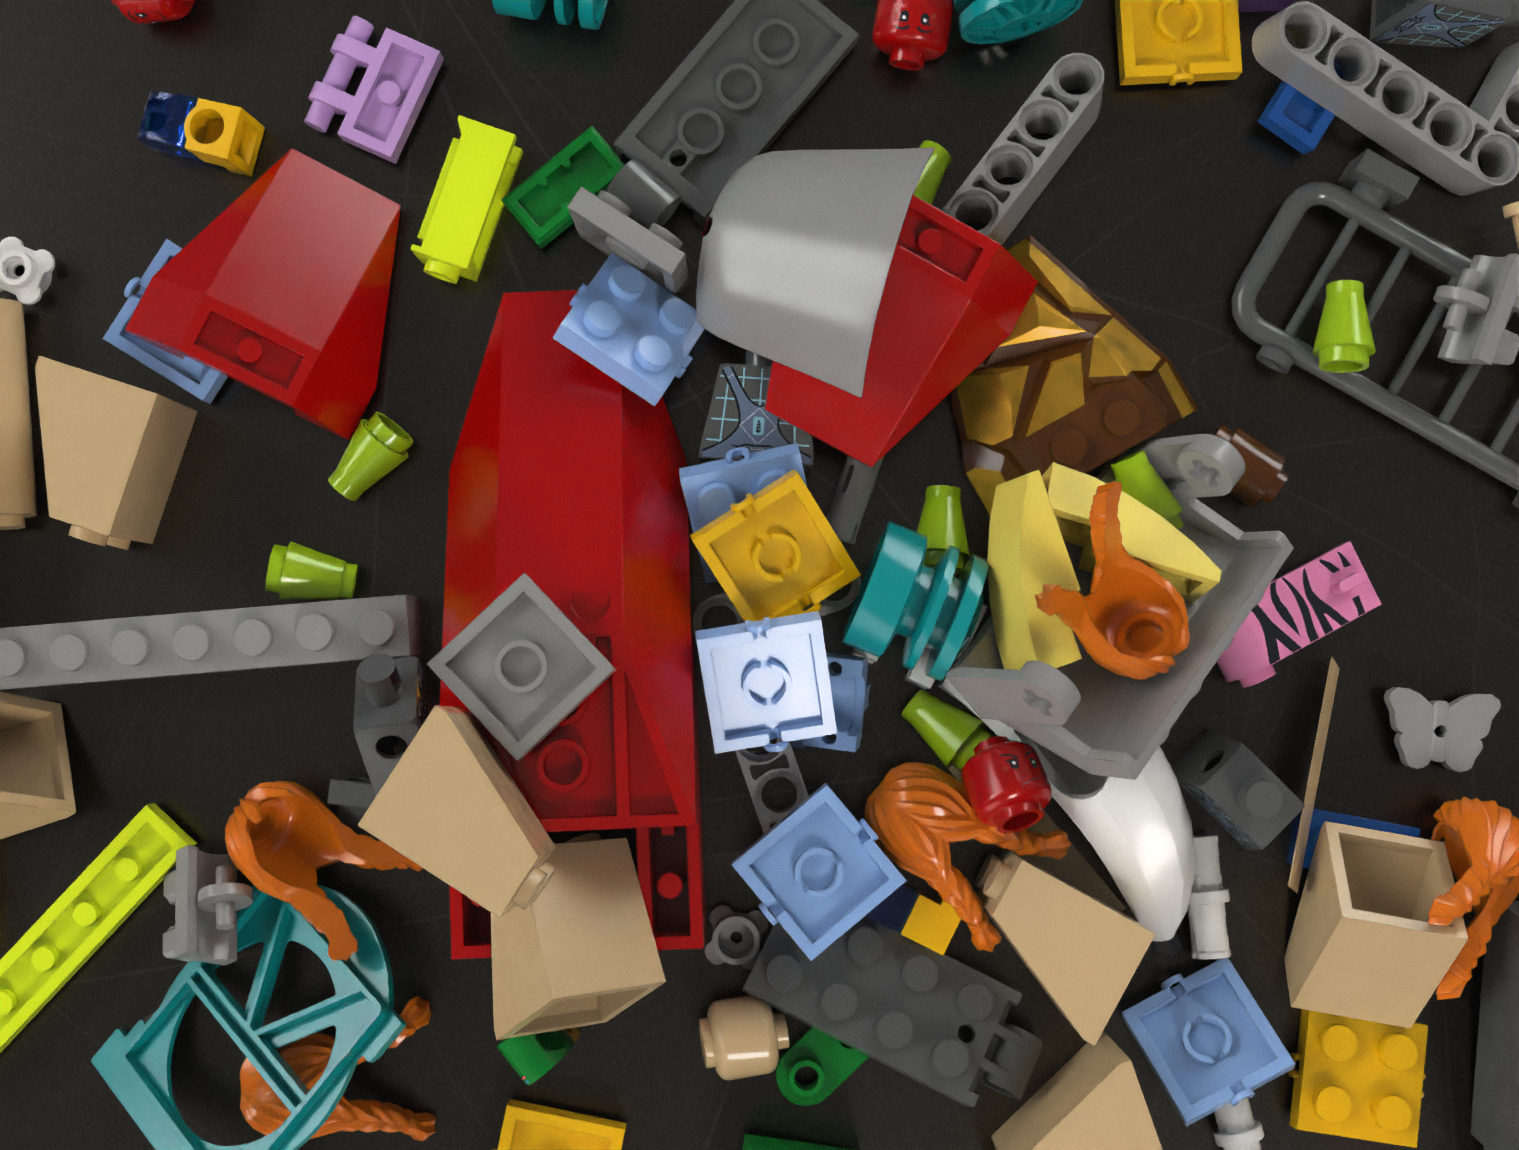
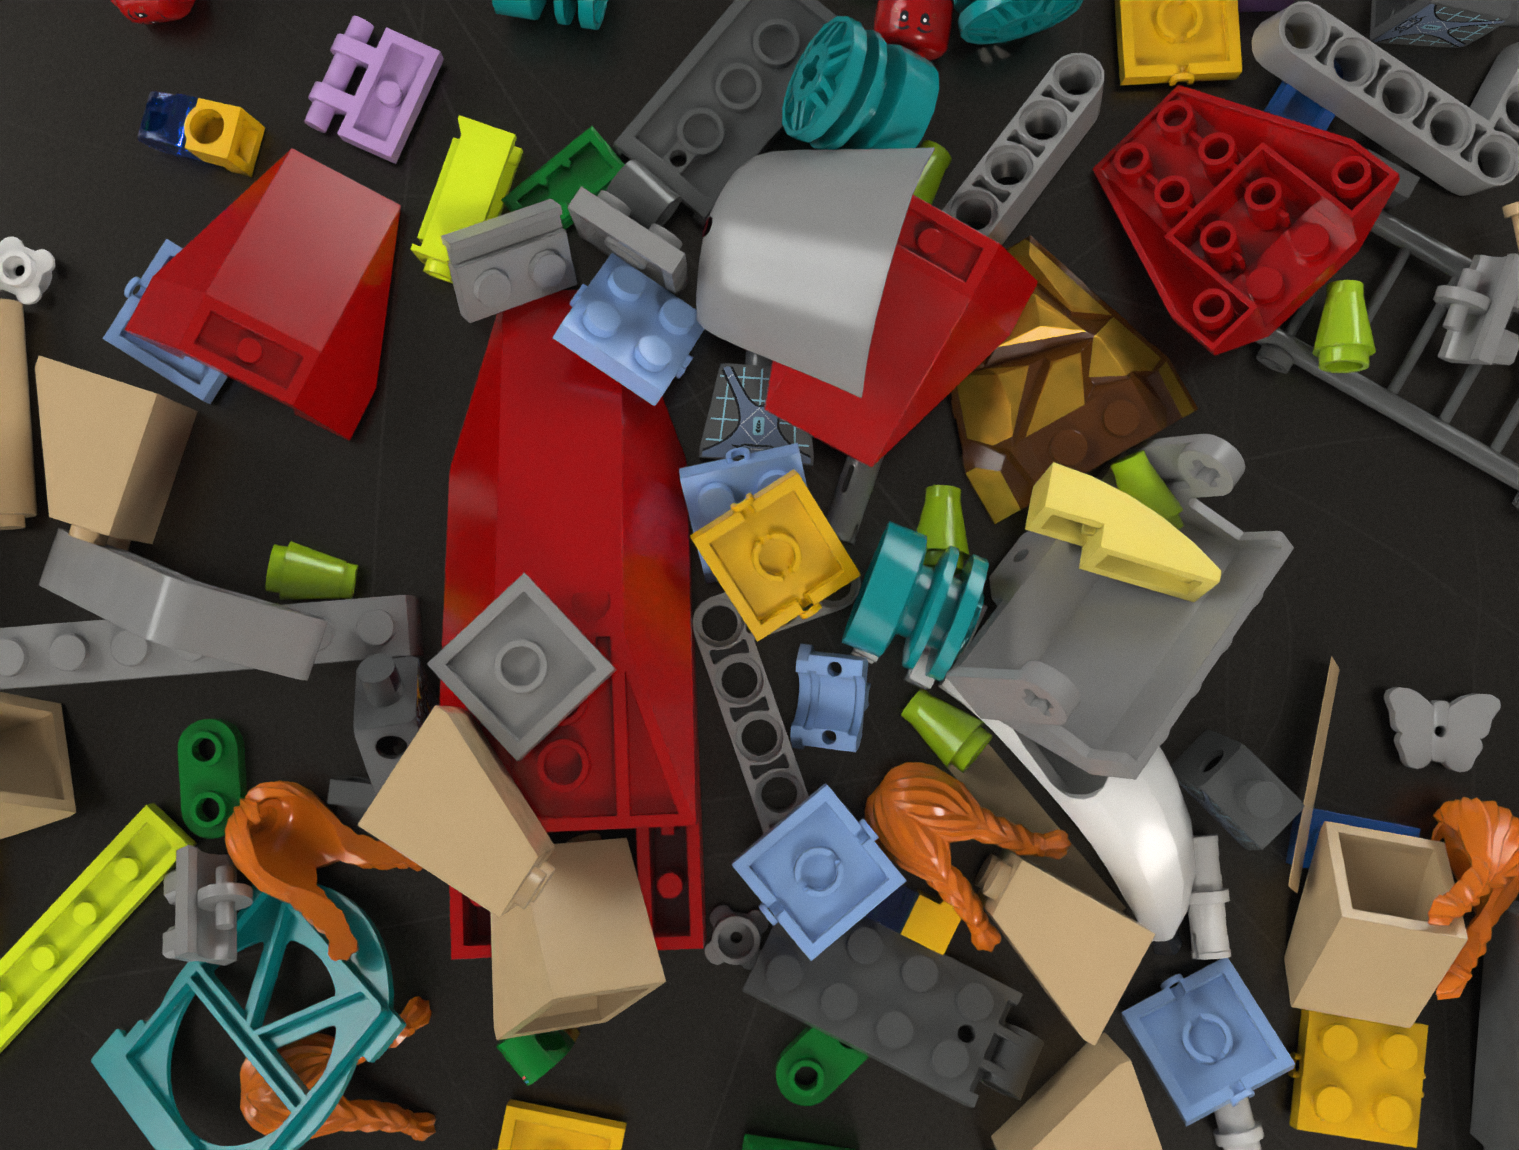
(181, 610): none -> light grey beam
(218, 778): none -> green plate
(370, 455): lime cone -> none
(509, 260): none -> light grey plate
(742, 1037): tan head -> none
(766, 682): light blue plate -> none
(859, 91): none -> teal wheel
(1006, 784): red head -> none
(1022, 557): light yellow slope -> none
(1132, 614): orange hair -> none
(1240, 211): none -> red wedge
(1263, 467): reddish brown brick -> none
(1298, 612): bright pink door -> none

